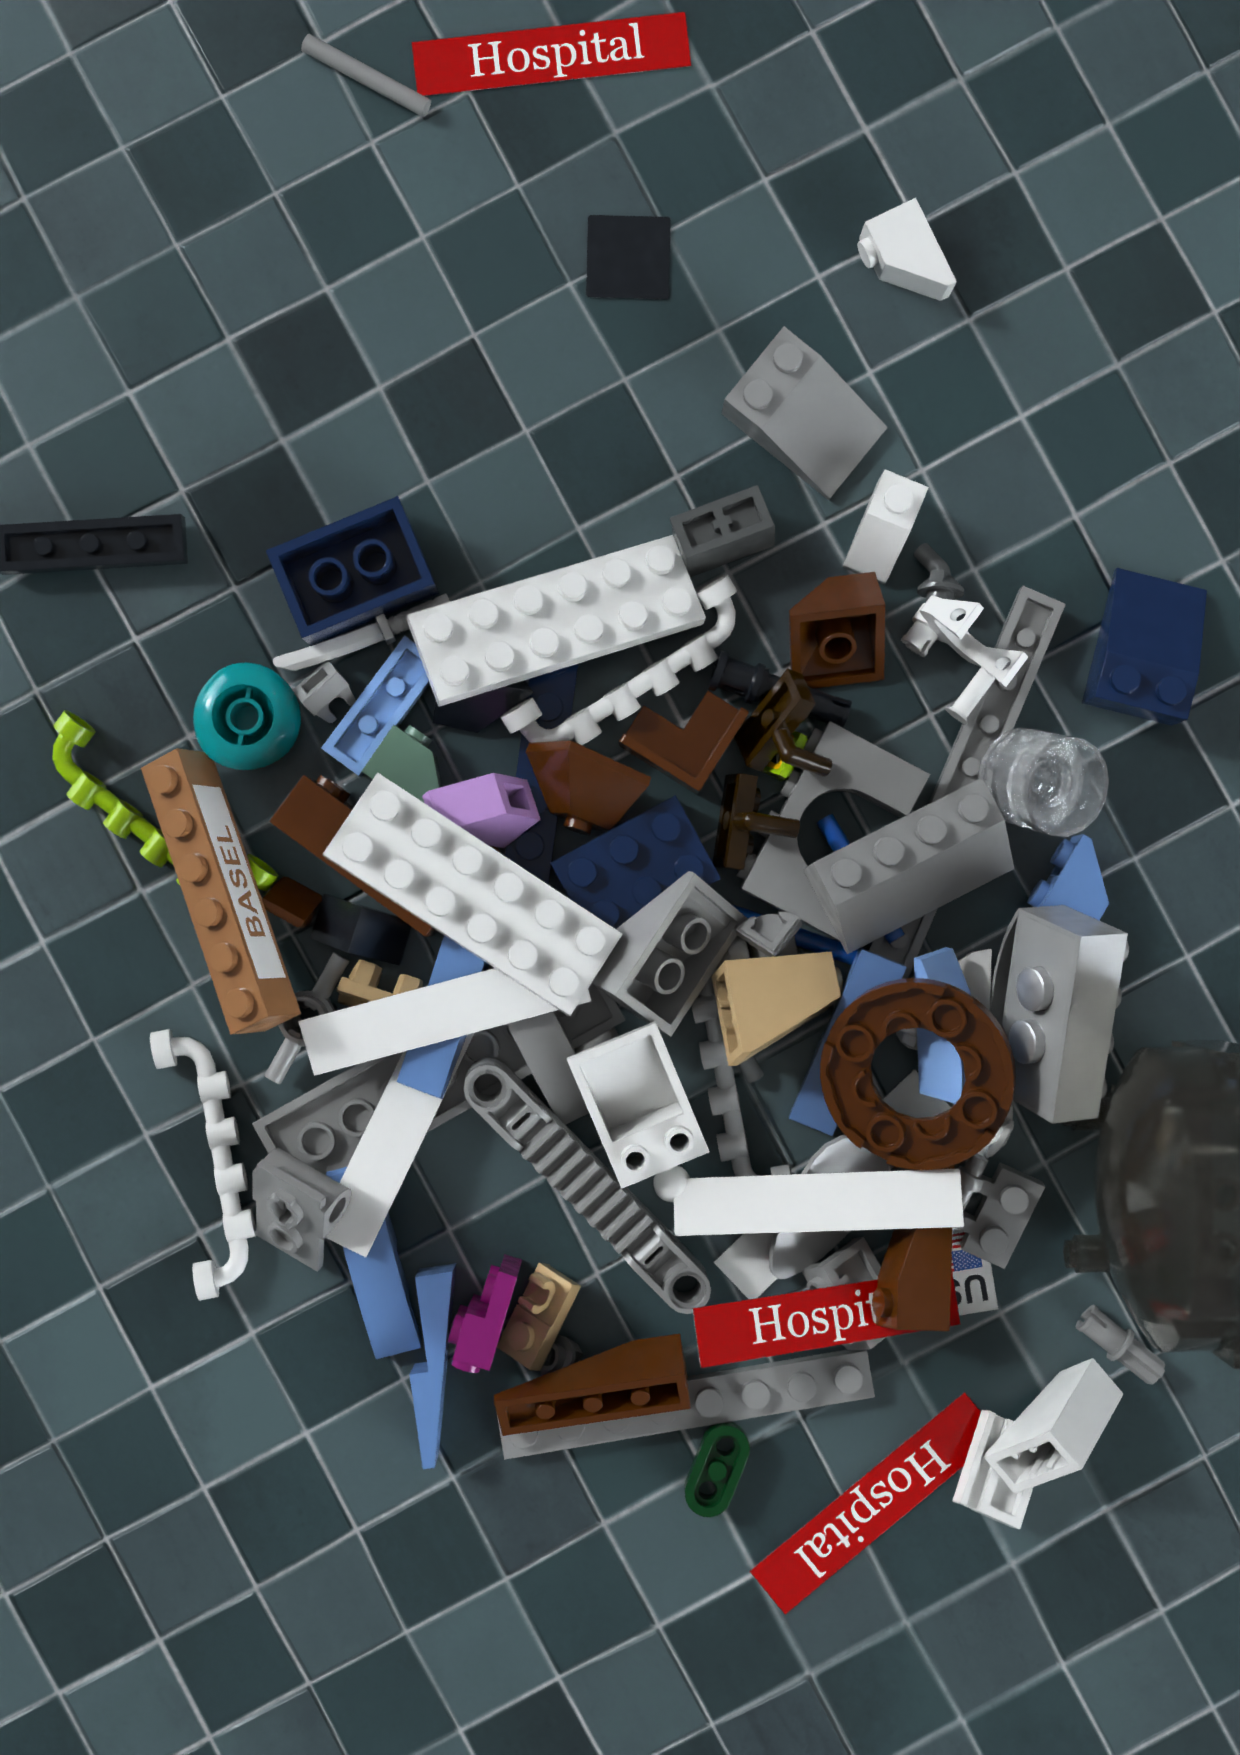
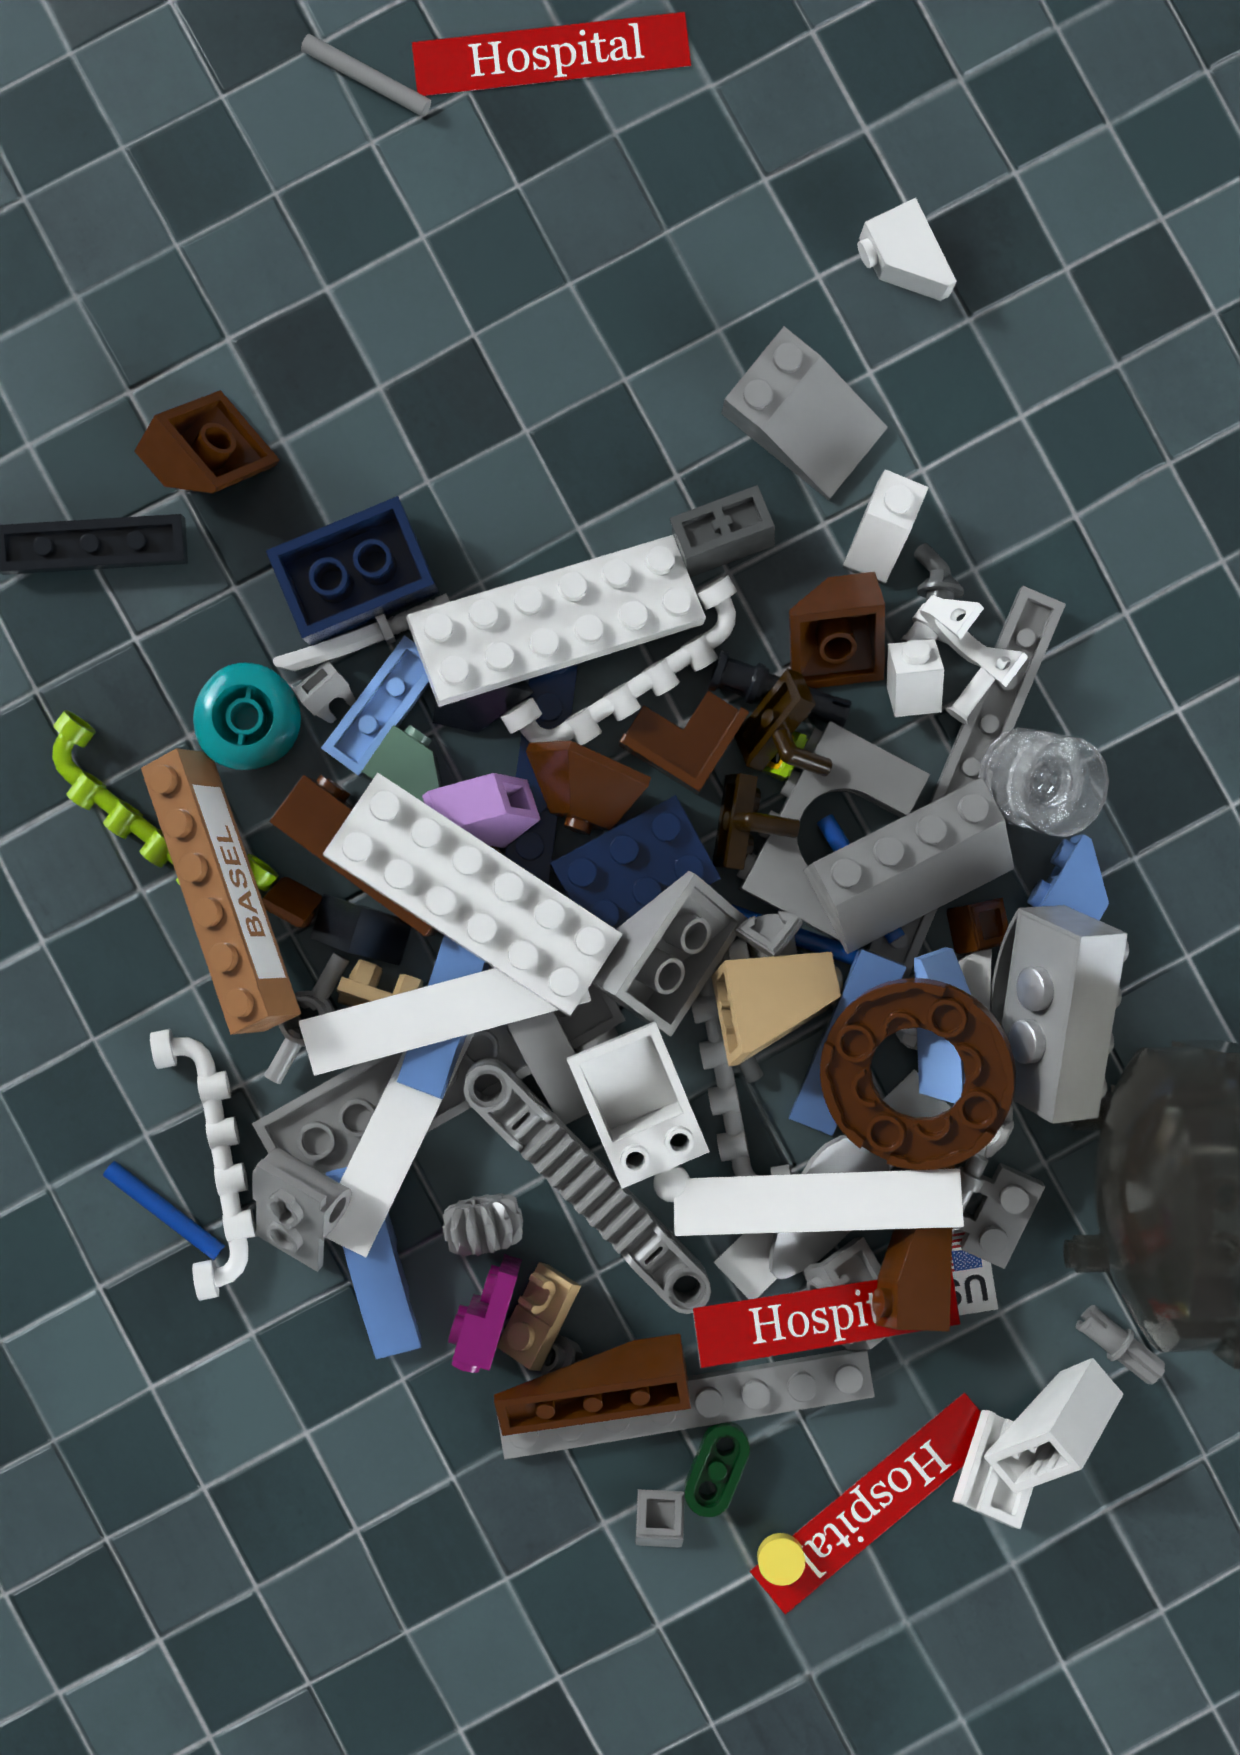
(163, 1210): none -> blue bar
(204, 446): none -> reddish brown slope
(428, 1378): medium blue slope -> none
(482, 1224): none -> light grey gear
(628, 257): black sticker -> none
(660, 1518): none -> light grey slope
(781, 1559): none -> light yellow tile
(915, 677): none -> white brick
(977, 925): none -> reddish brown slope
(1148, 648): dark blue slope -> none

